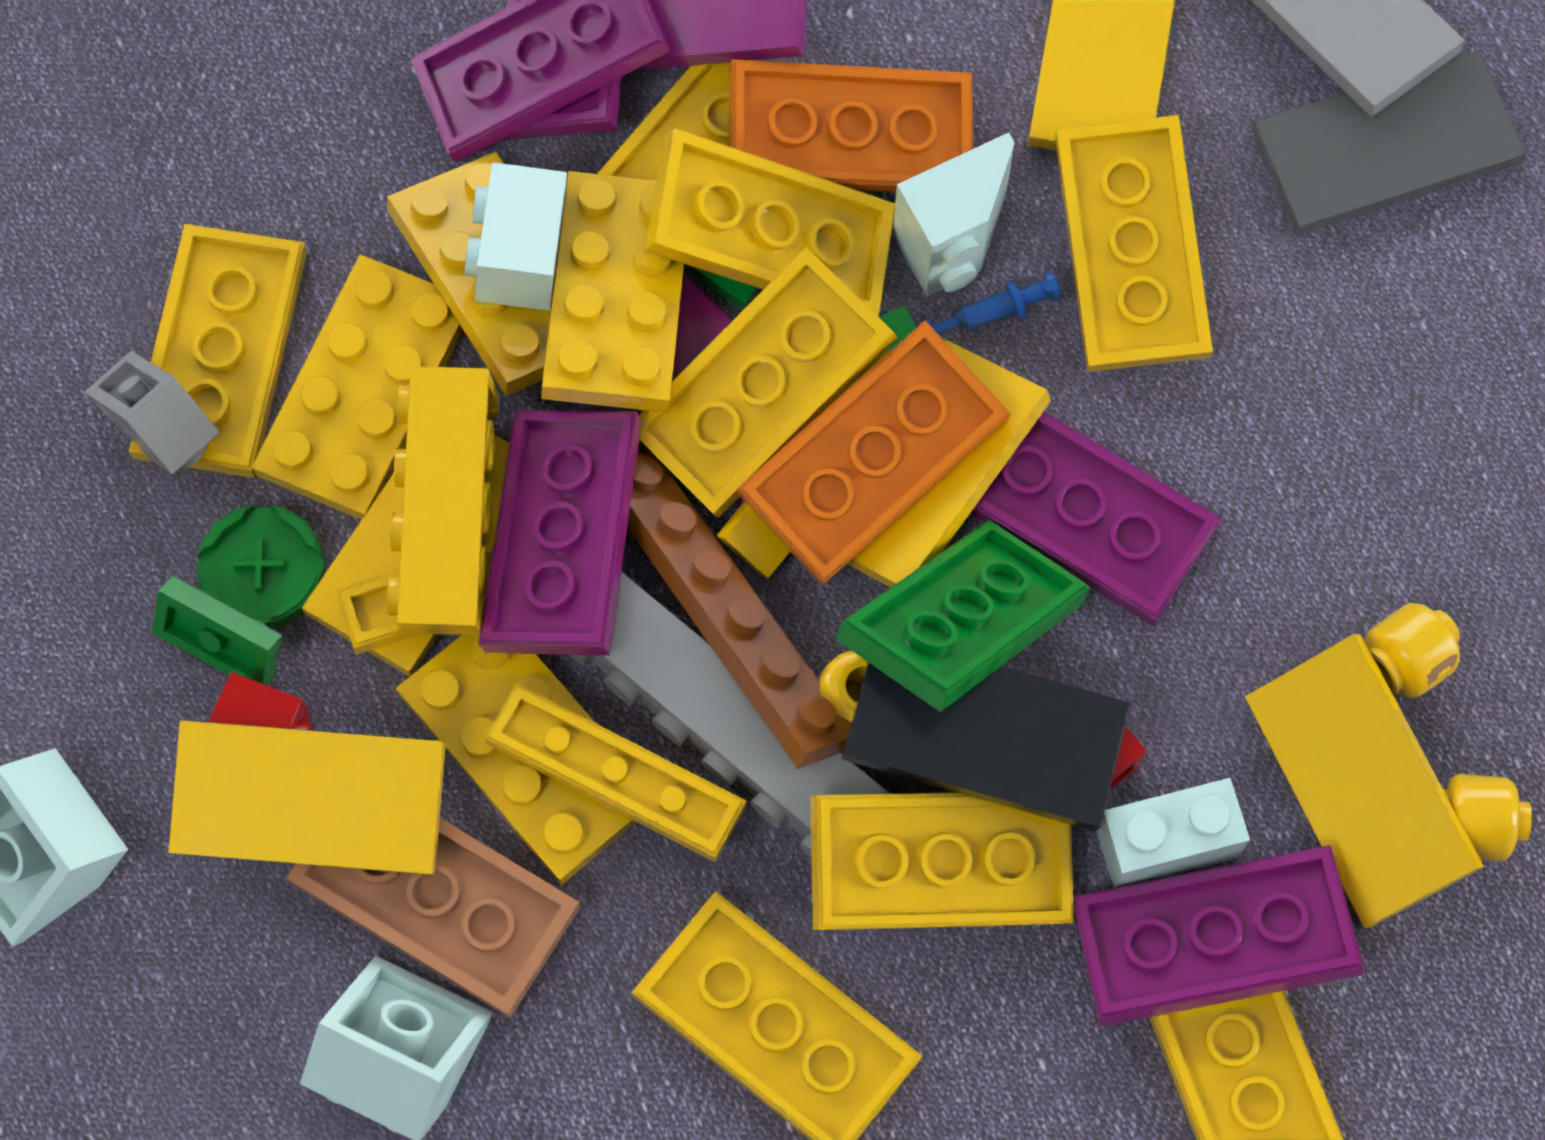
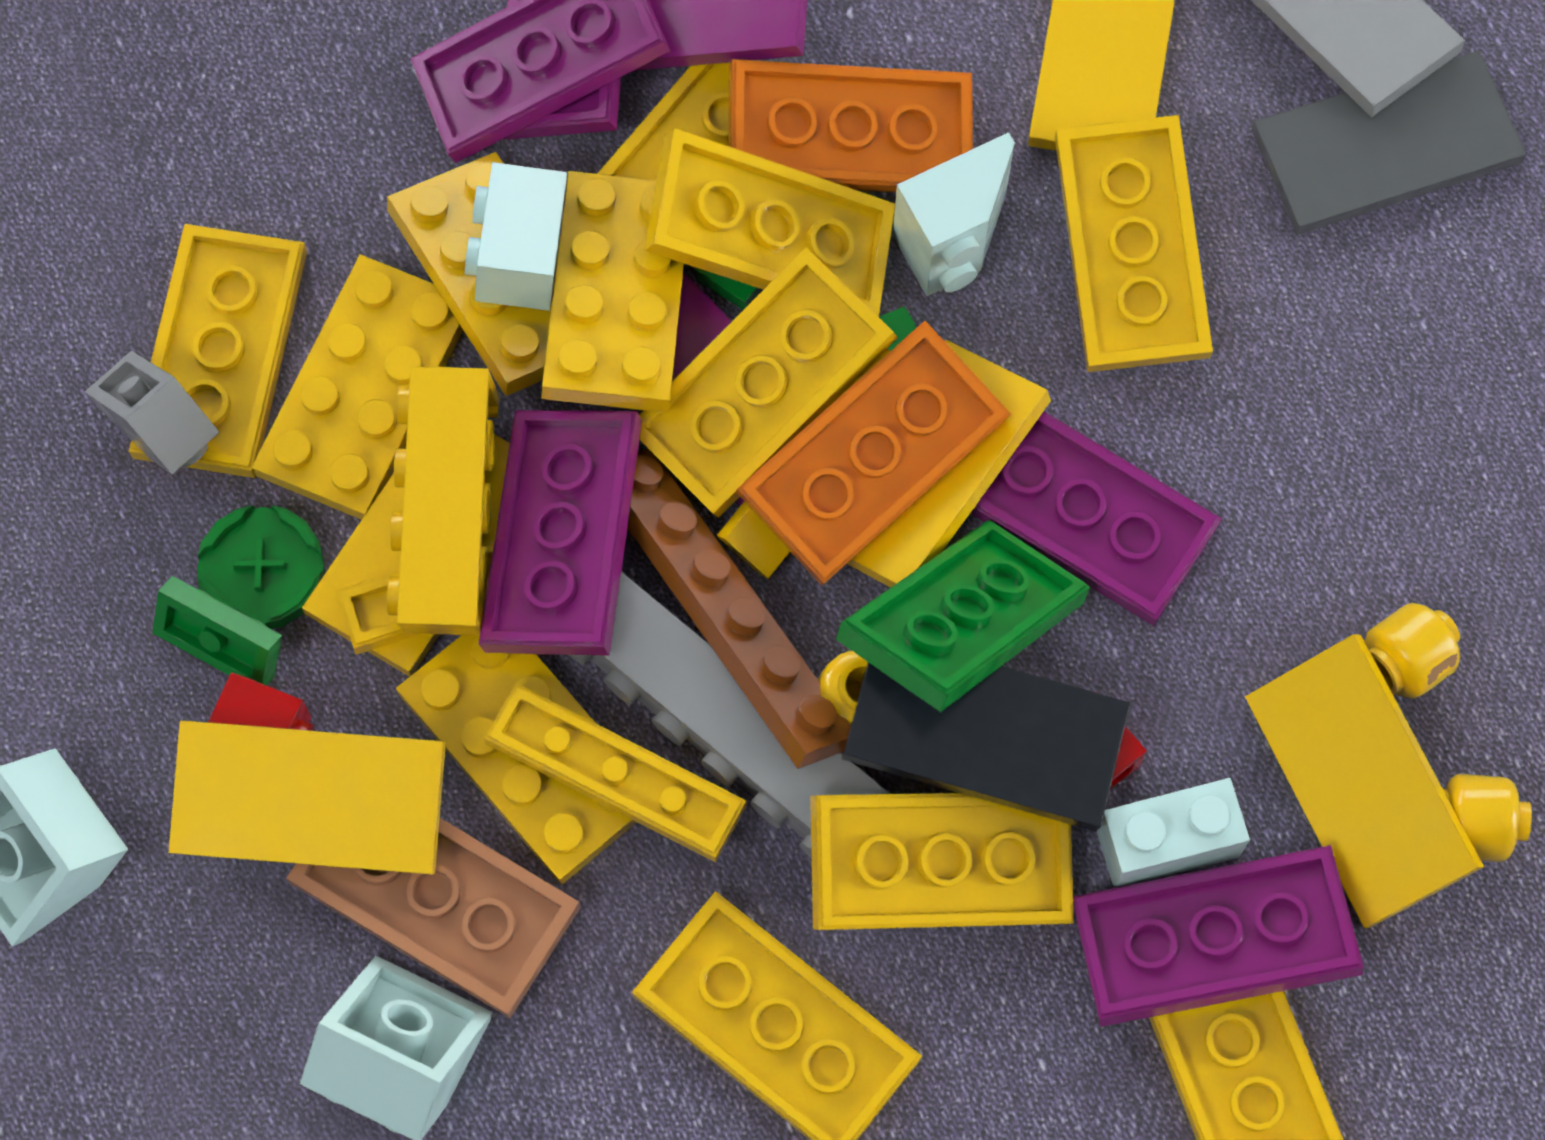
(1002, 305): blue piece -> none

